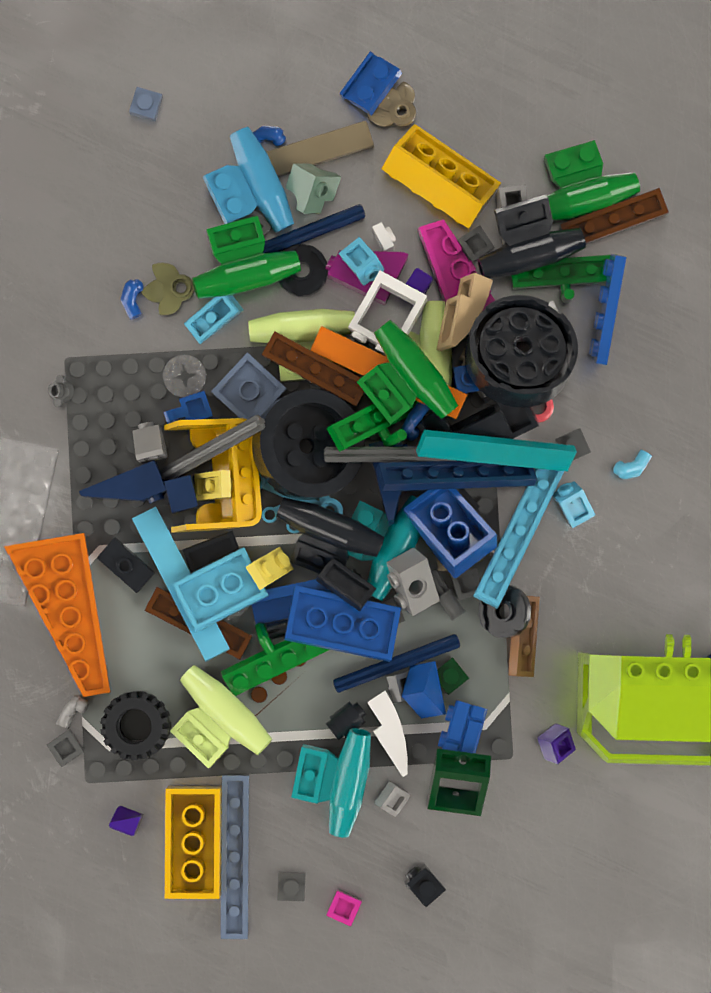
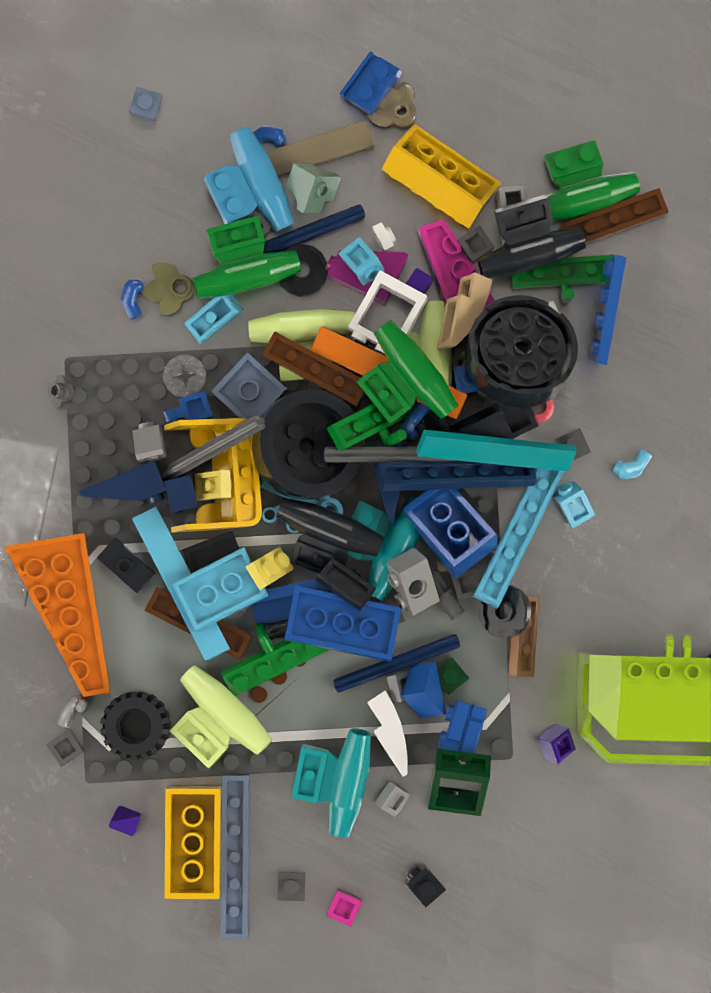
(346, 718): black brick -> none

